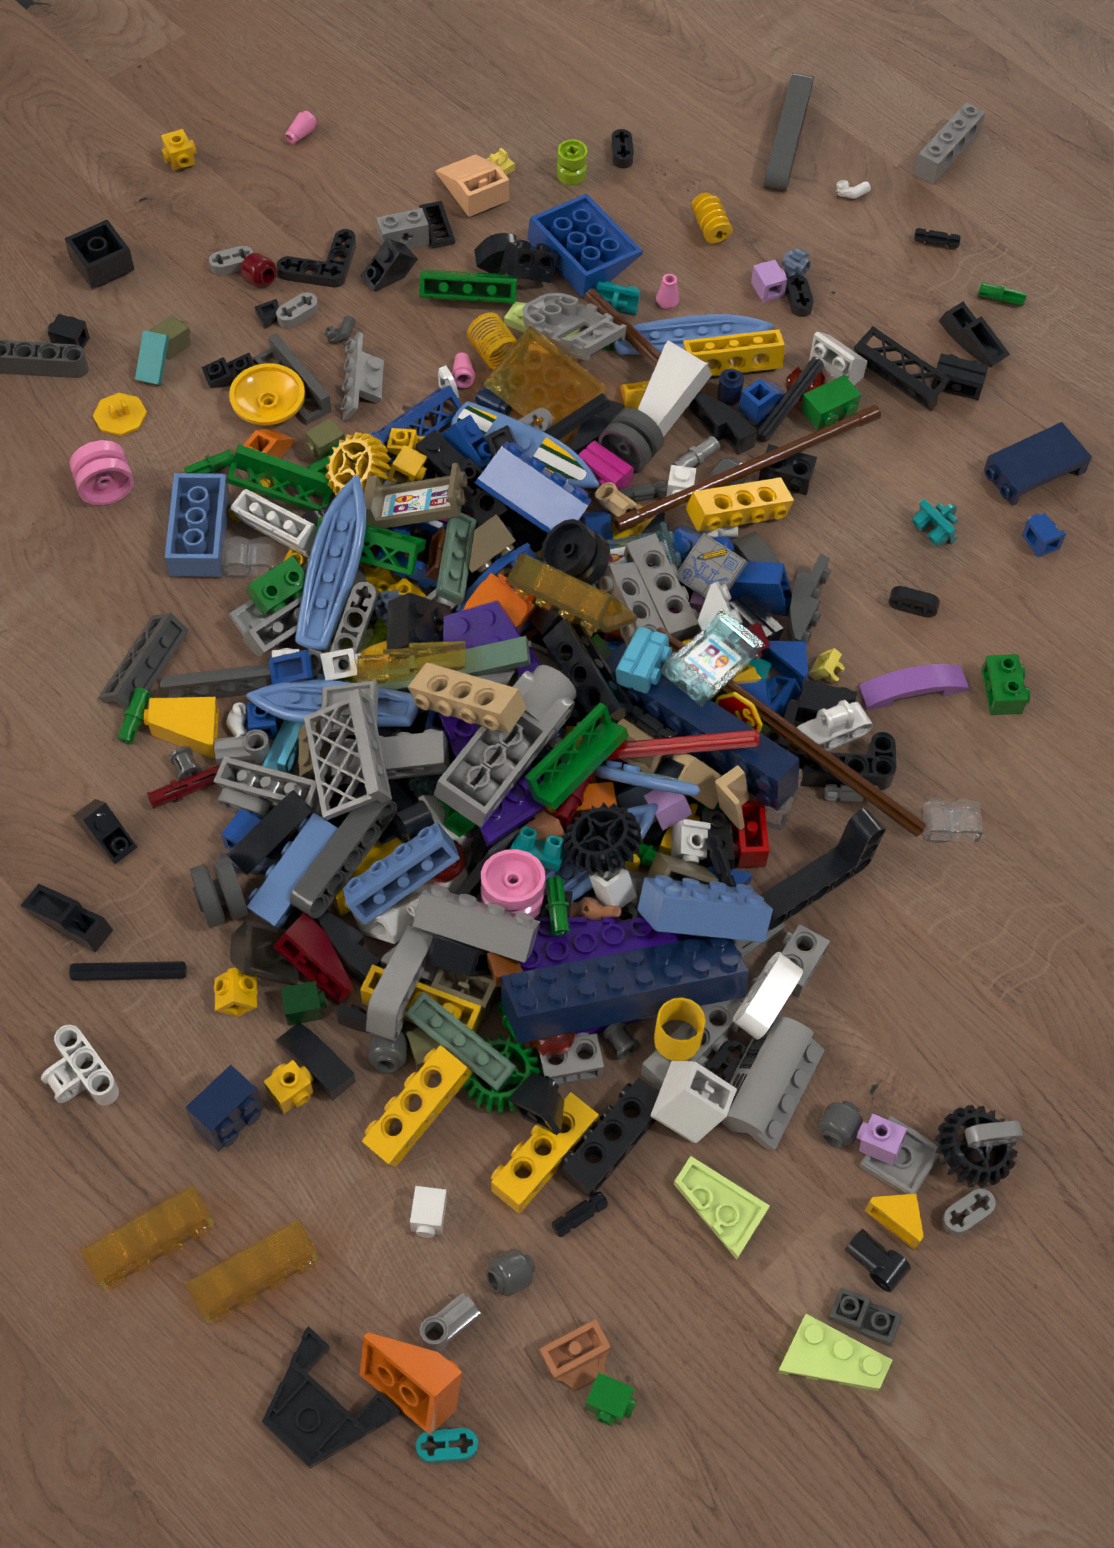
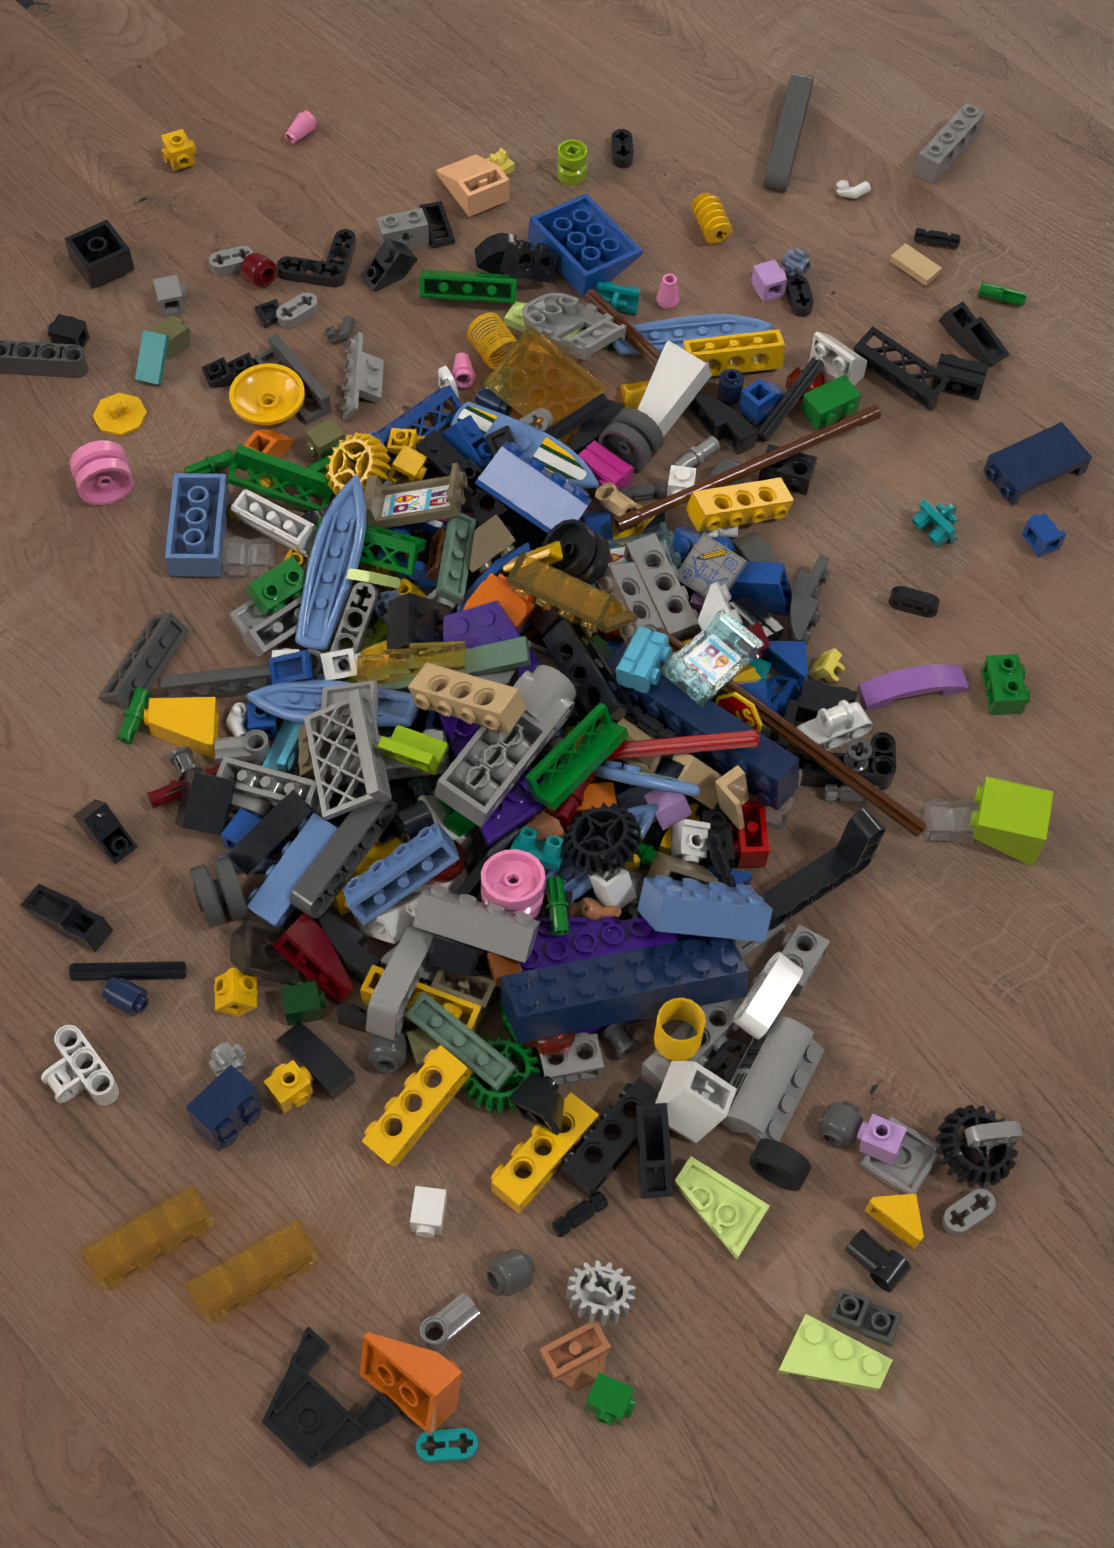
(125, 996): none -> dark blue brick
(170, 295): none -> light grey brick
(205, 802): none -> black slope
(226, 1055): none -> light grey gear
(373, 578): none -> yellowish green tile
(414, 749): none -> lime panel
(547, 554): none -> yellow slope
(600, 1293): none -> light grey gear
(653, 1151): none -> black slope
(780, 1164): none -> black tyre
(859, 756): none -> dark grey bush
(915, 264): none -> tan tile
(1012, 818): none -> lime slope

